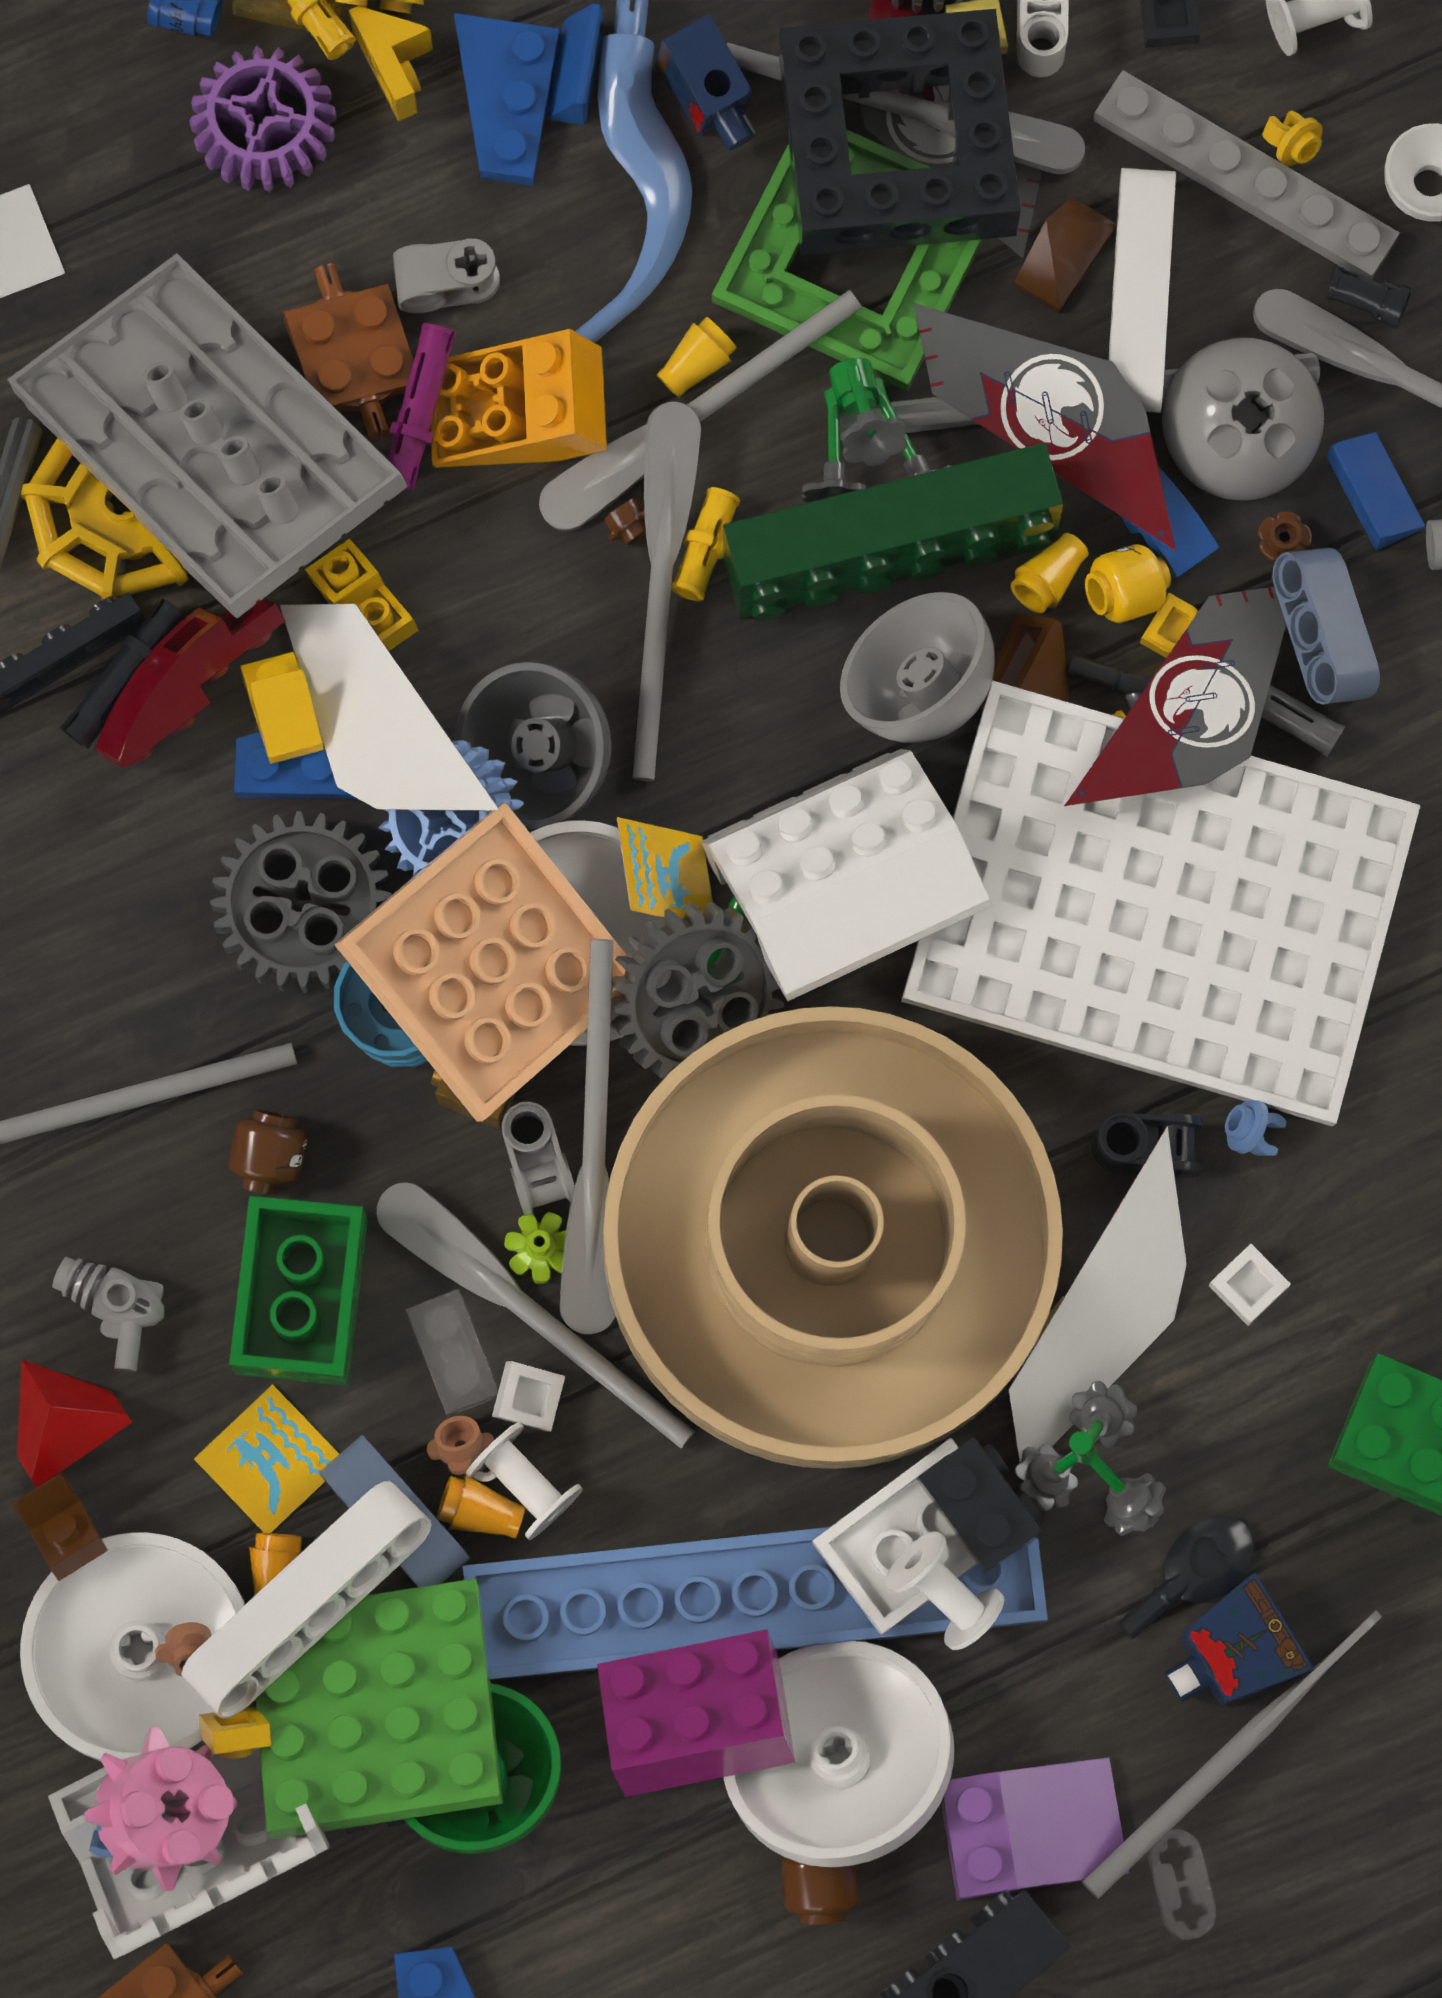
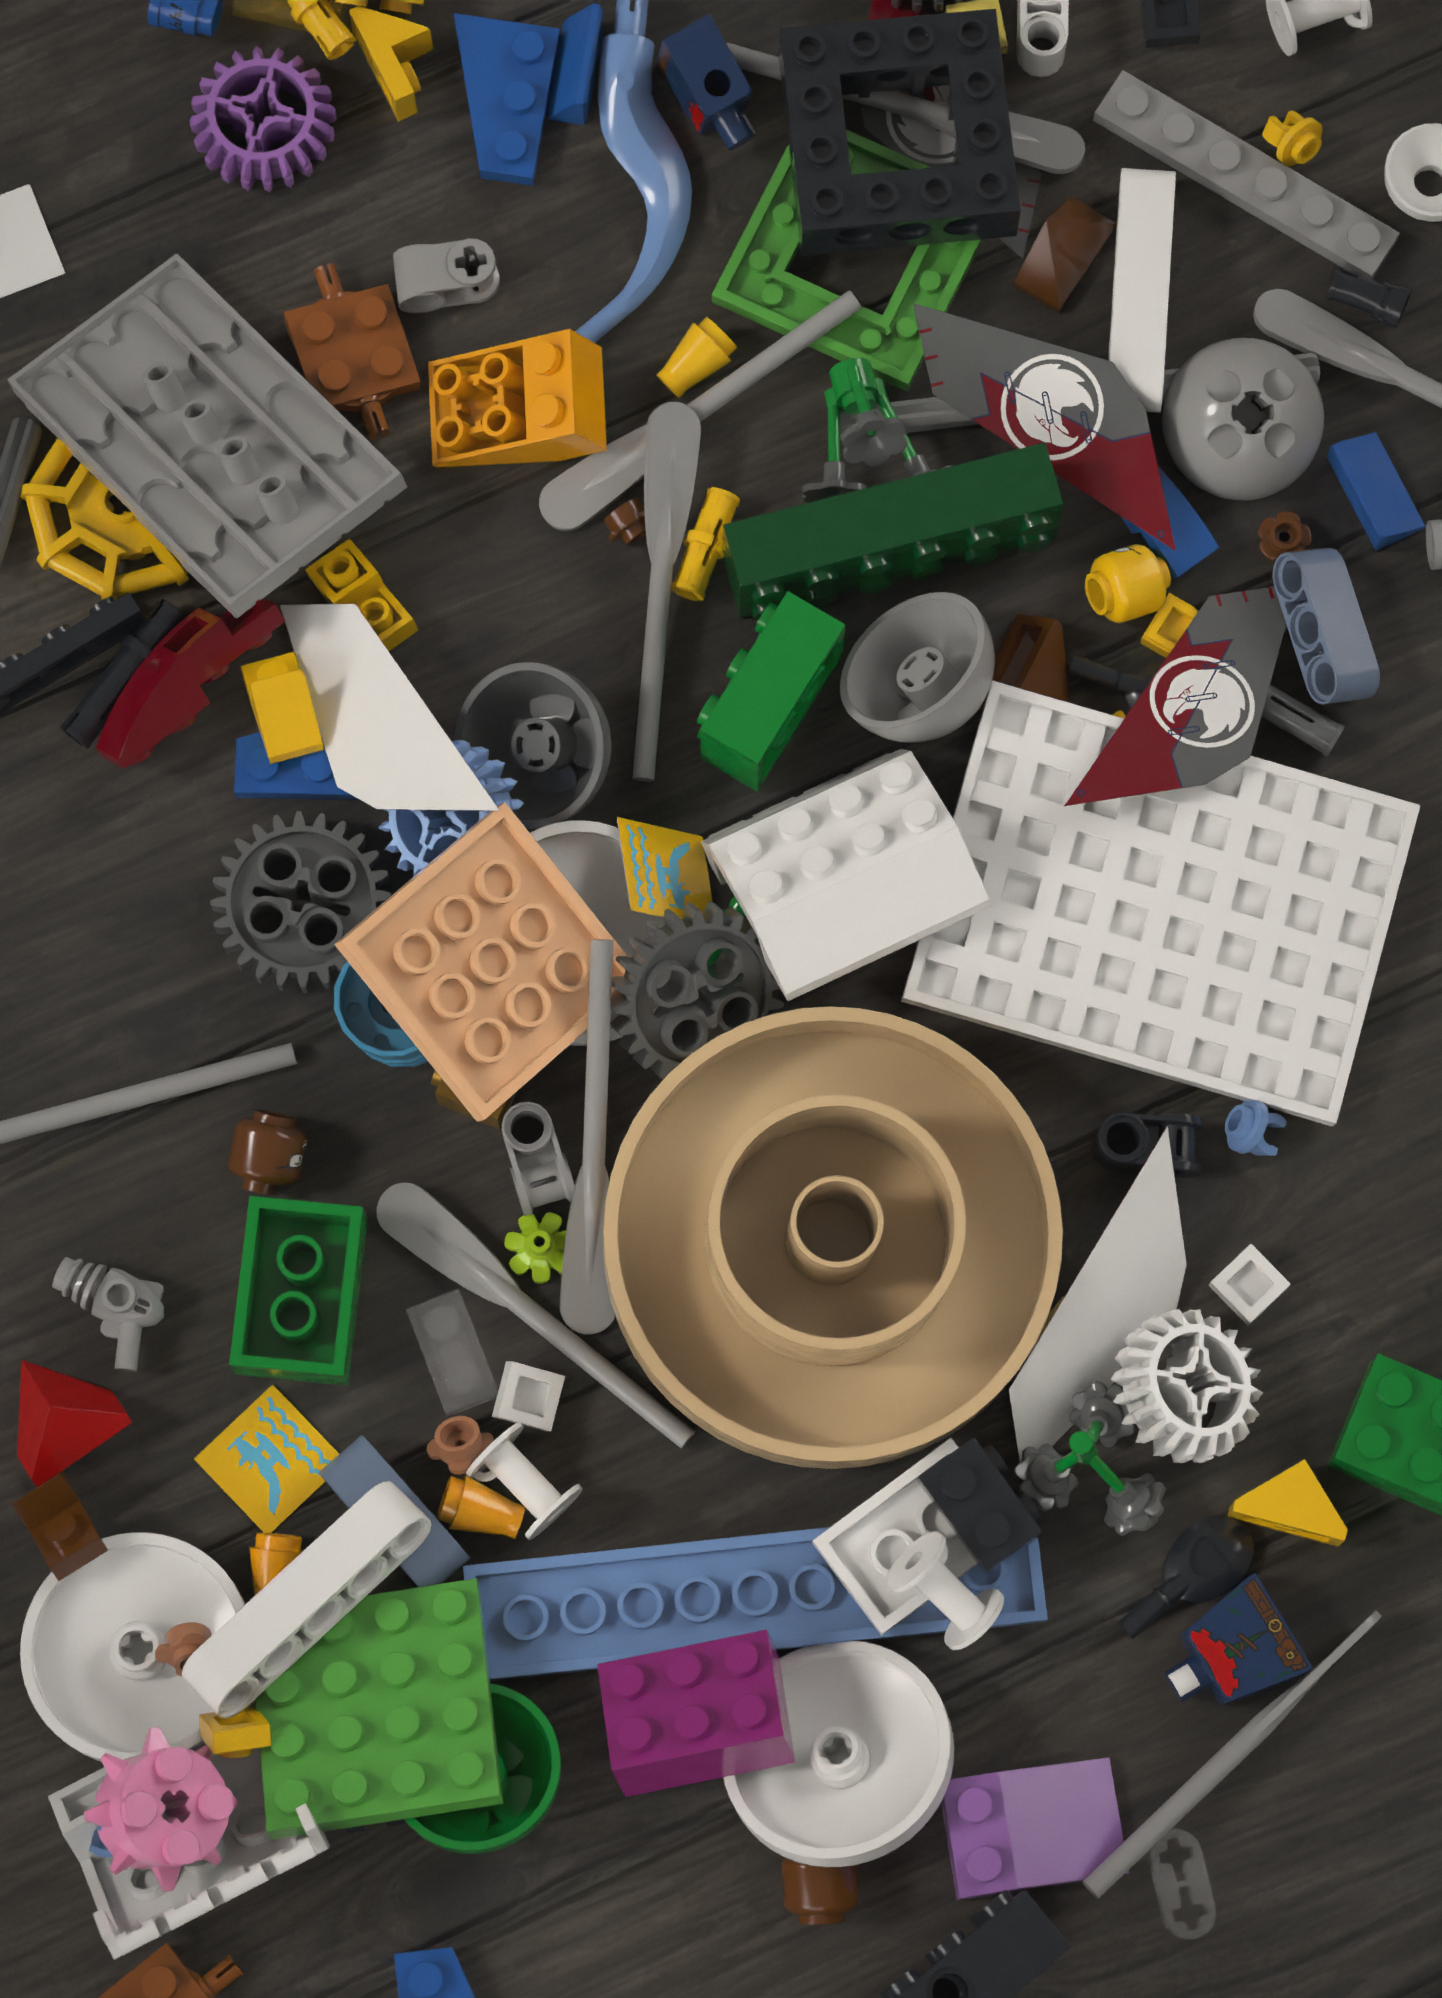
(422, 392): magenta pin -> none
(770, 690): none -> green brick
(1048, 574): yellow cone -> none
(1202, 1364): none -> white gear
(1292, 1505): none -> yellow slope

